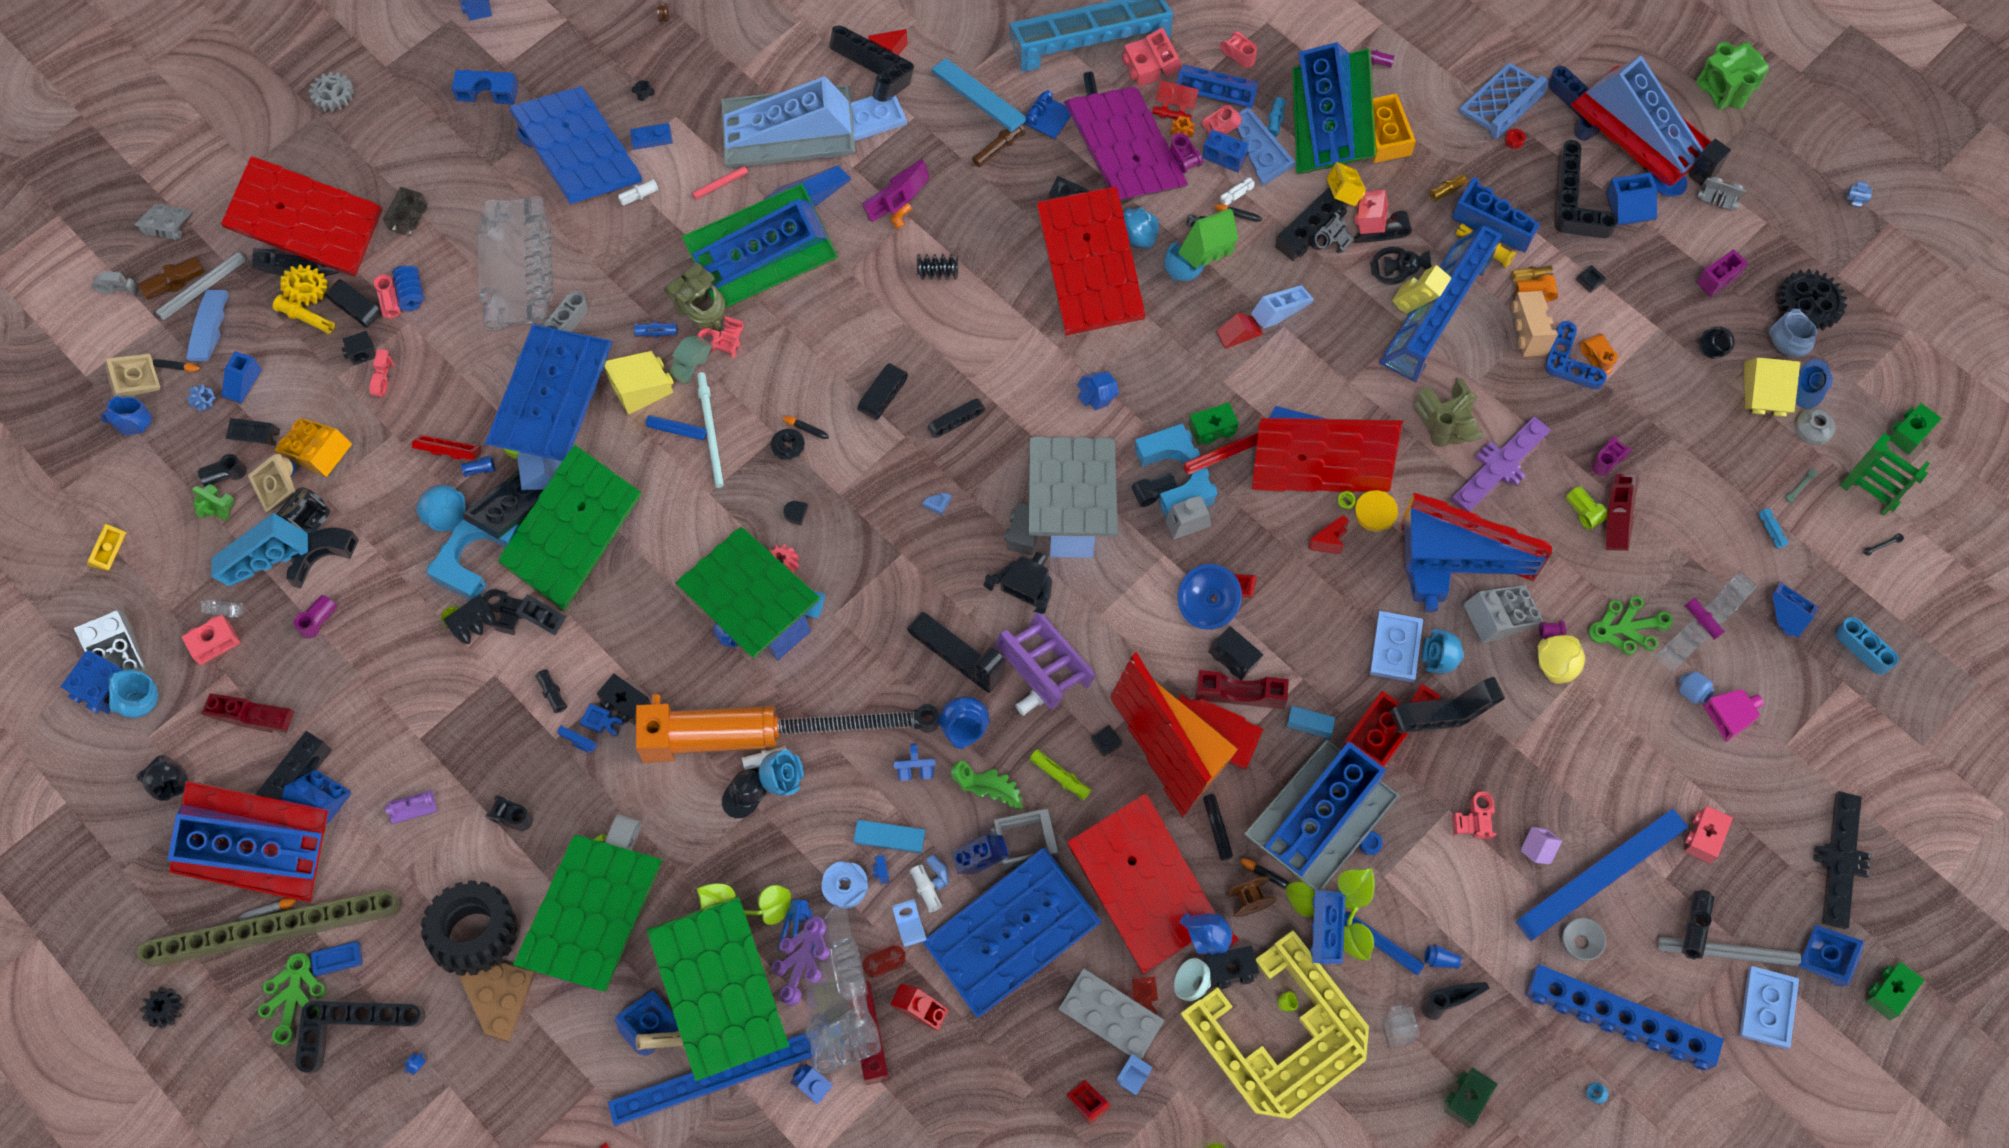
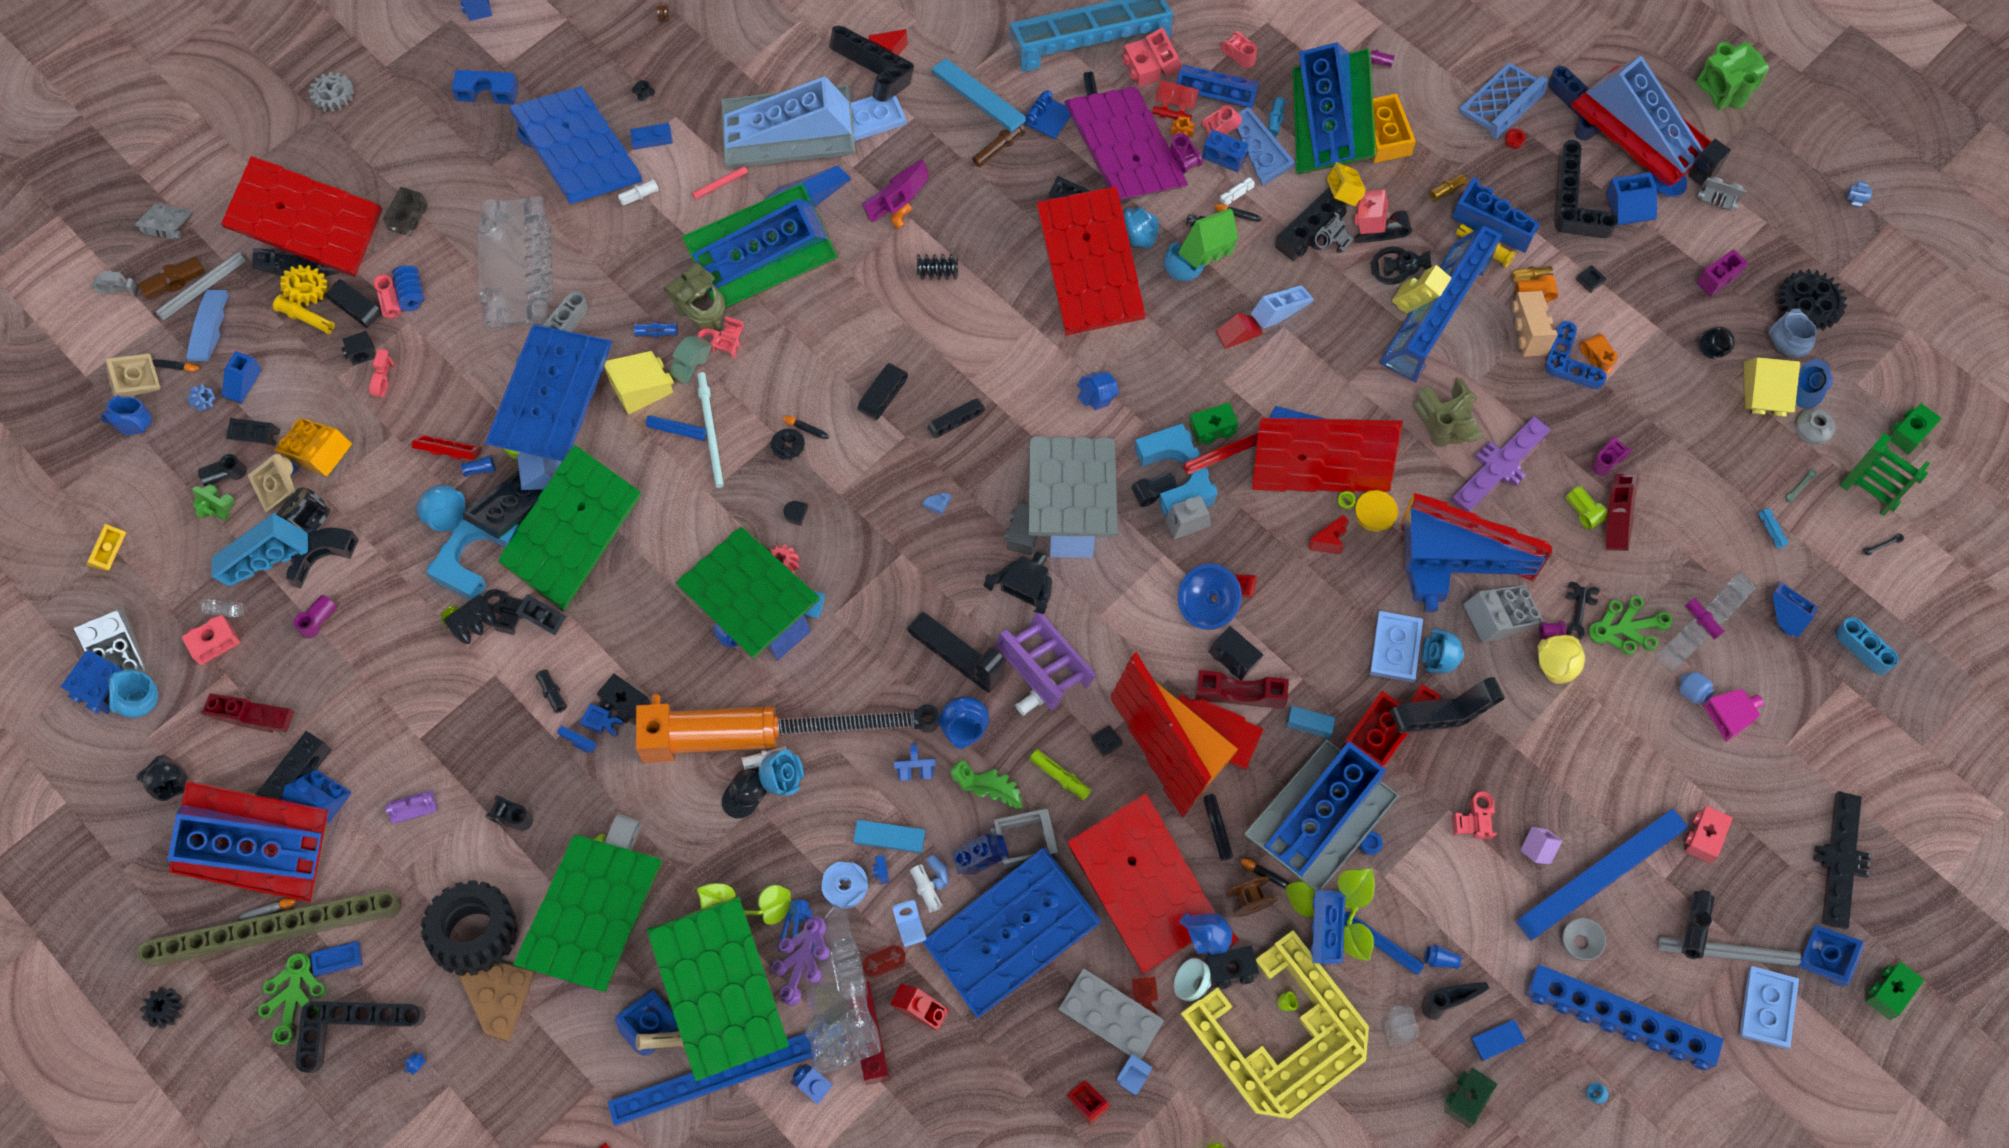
(1498, 1040): none -> blue tile
(1583, 596): none -> black bar

